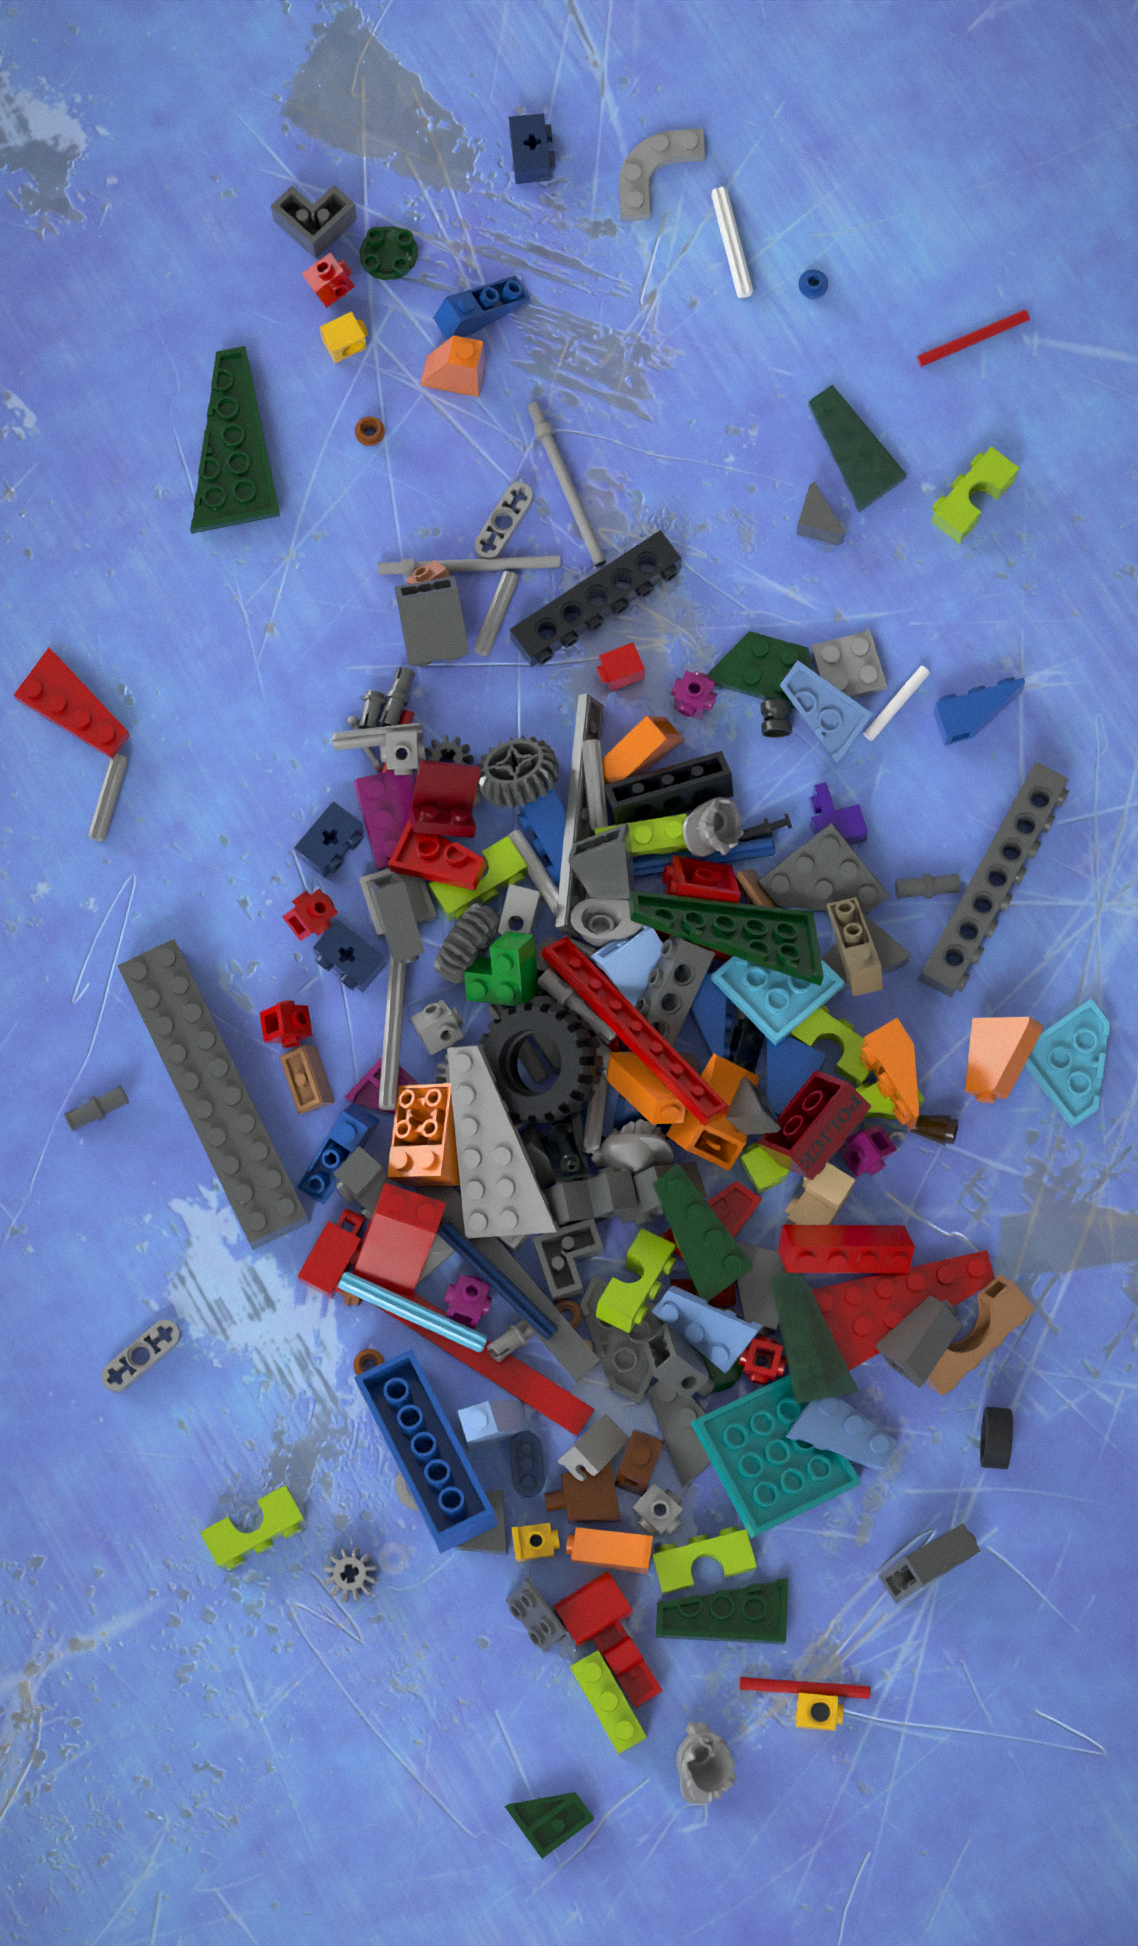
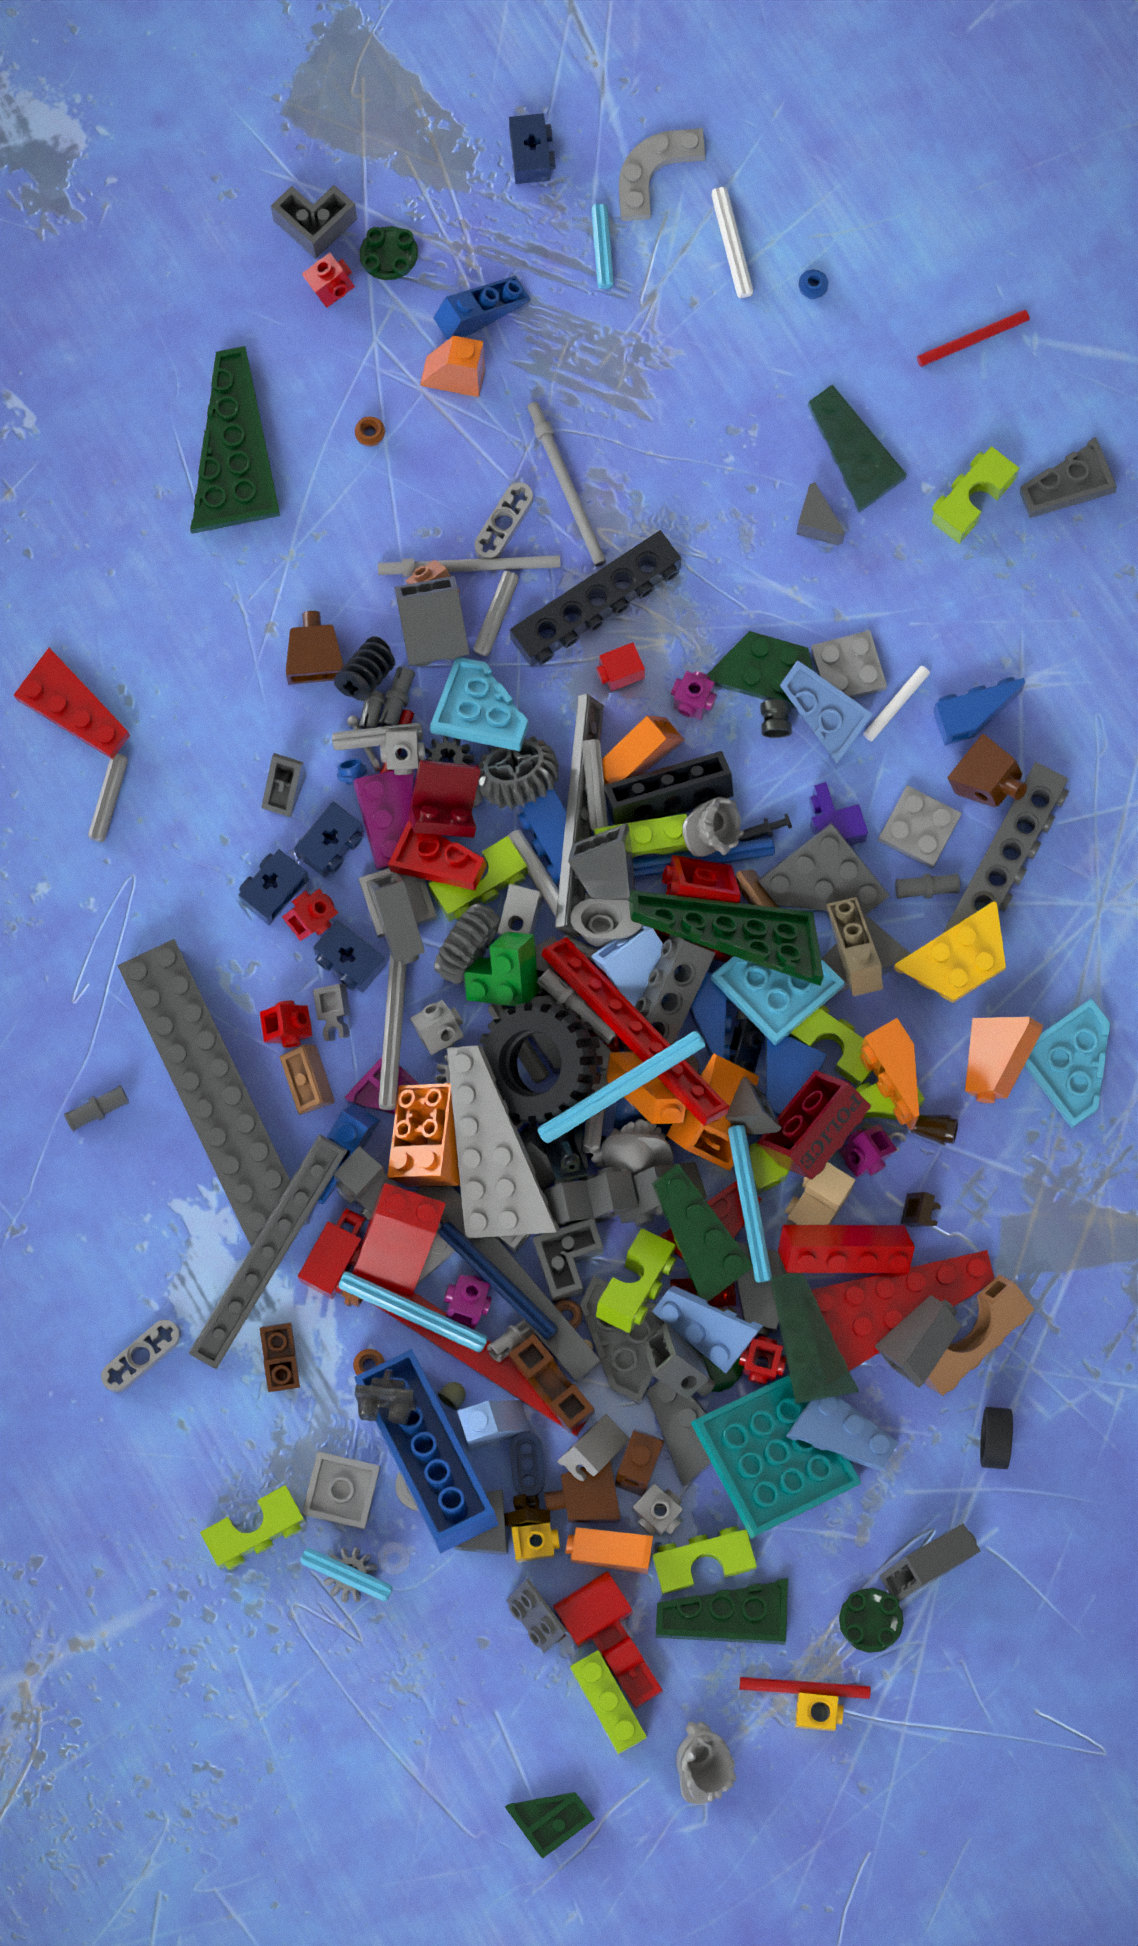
(267, 1251): none -> dark grey tile
(270, 902): none -> dark blue brick
(279, 1357): none -> reddish brown slope
(283, 784): none -> dark grey slope
(312, 651): none -> reddish brown torso
(331, 1006): none -> flat silver plate
(341, 1490): none -> light grey plate
(344, 336): yellow brick -> none
(346, 1574): none -> medium azure axle
(351, 770): none -> blue plate
(365, 669): none -> black piece
(388, 1394): none -> clear smoke hips
(452, 1395): none -> olive hinge
(478, 708): none -> medium azure plate
(526, 1512): none -> dark brown tile
(551, 1384): none -> reddish brown arch
(602, 246): none -> medium azure axle
(621, 1087): none -> medium azure axle
(749, 1203): none -> medium azure axle
(871, 1620): none -> dark green dish
(918, 1210): none -> dark brown tile
(919, 827): none -> light grey plate
(959, 957): none -> yellow wing
(987, 774): none -> reddish brown torso
(1075, 480): none -> dark grey wing

